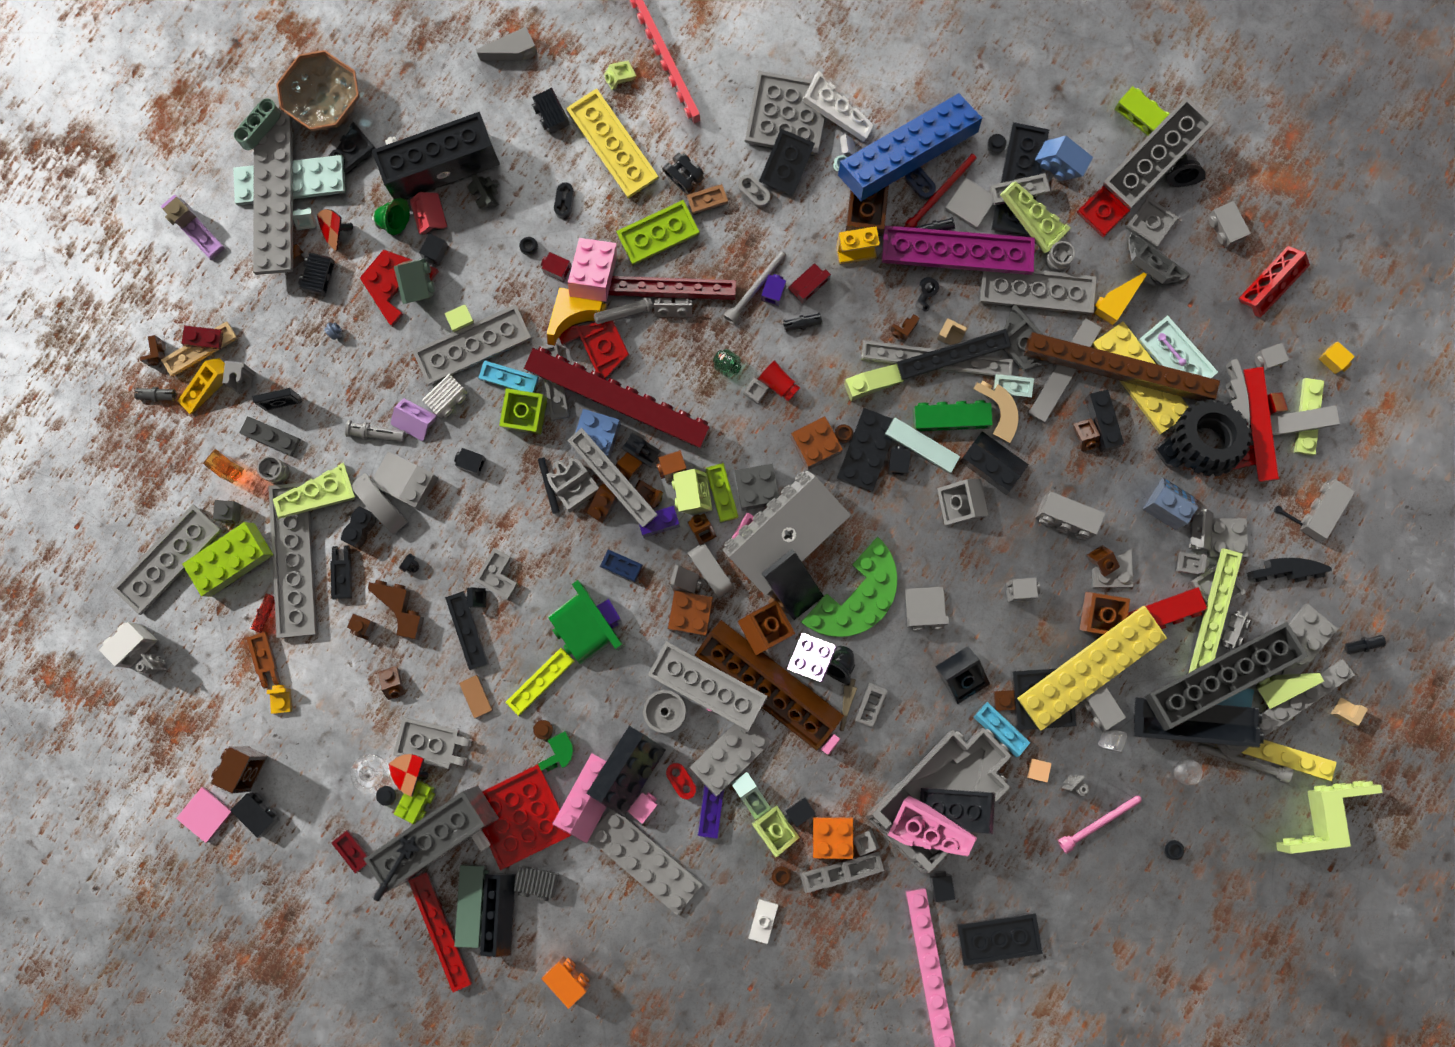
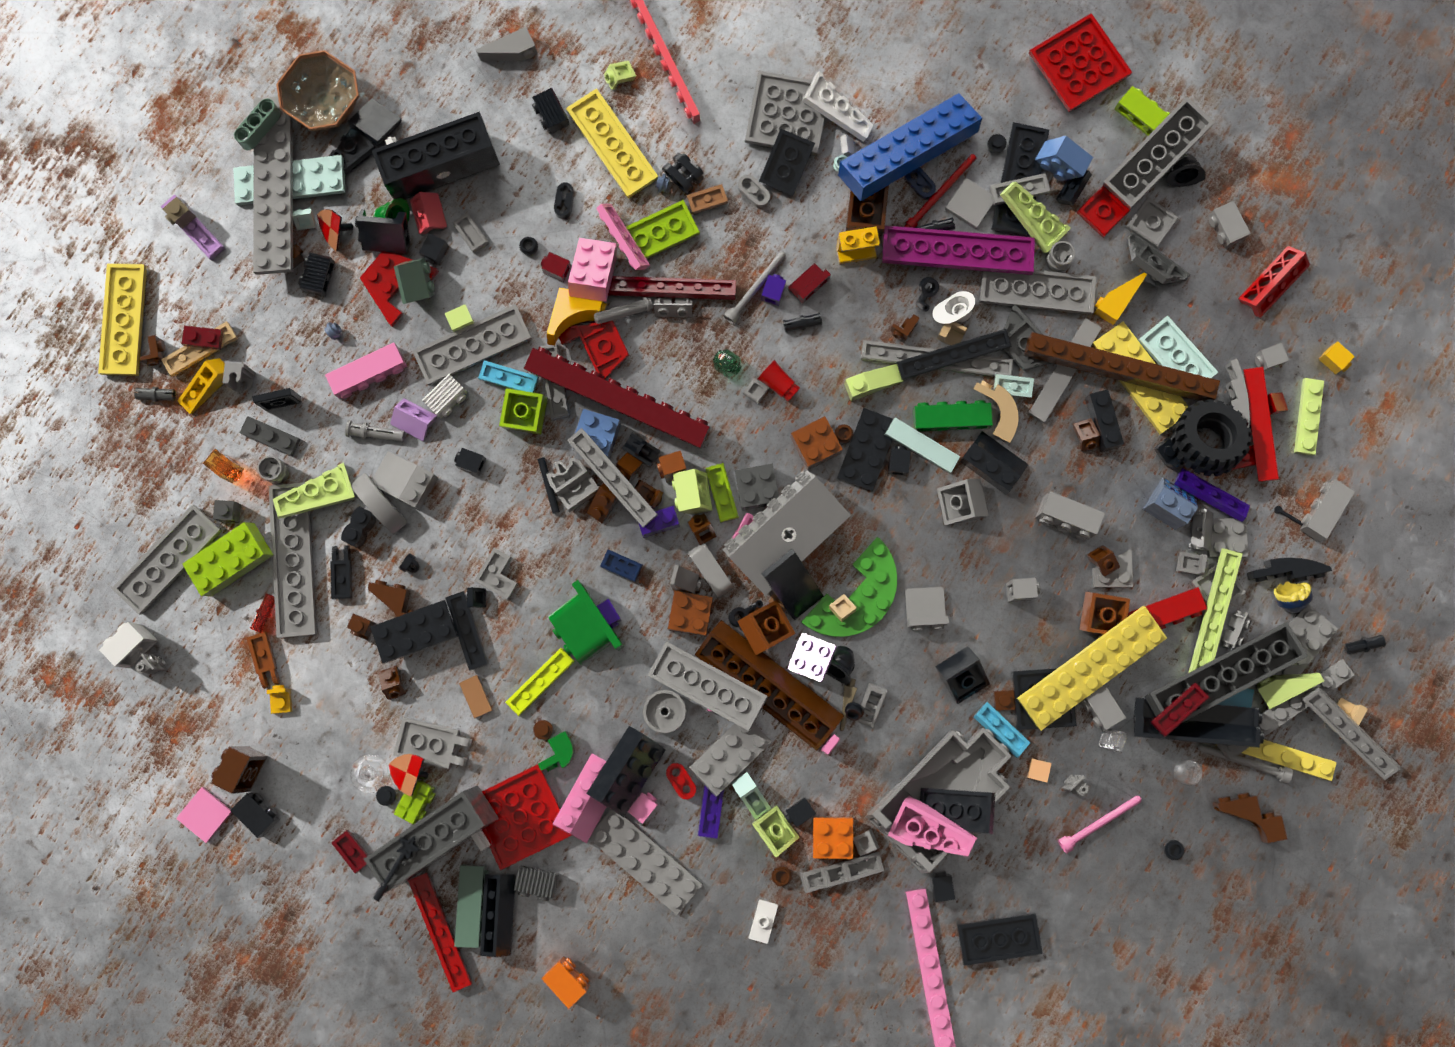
(122, 319): none -> light yellow plate
(366, 370): none -> bright pink brick
(374, 121): none -> tile
(383, 233): none -> black panel
(413, 631): none -> black plate
(470, 233): none -> light grey tile
(486, 188): pearl dark grey hips -> none
(623, 237): none -> bright pink plate
(662, 183): none -> sand blue plate
(743, 612): none -> black plate
(842, 608): none -> tan plate
(854, 711): none -> black plate
(955, 308): none -> white piece
(1073, 189): none -> black plate
(1080, 62): none -> red plate
(1162, 337): lavender hinge -> none
(1179, 709): none -> dark red tile
(1212, 495): none -> dark purple plate
(1247, 807): none -> reddish brown arch
(1293, 596): none -> light yellow hair
(1304, 420): light grey tile -> none
(1328, 817): yellowish green bracket -> none
(1351, 733): none -> light grey tile

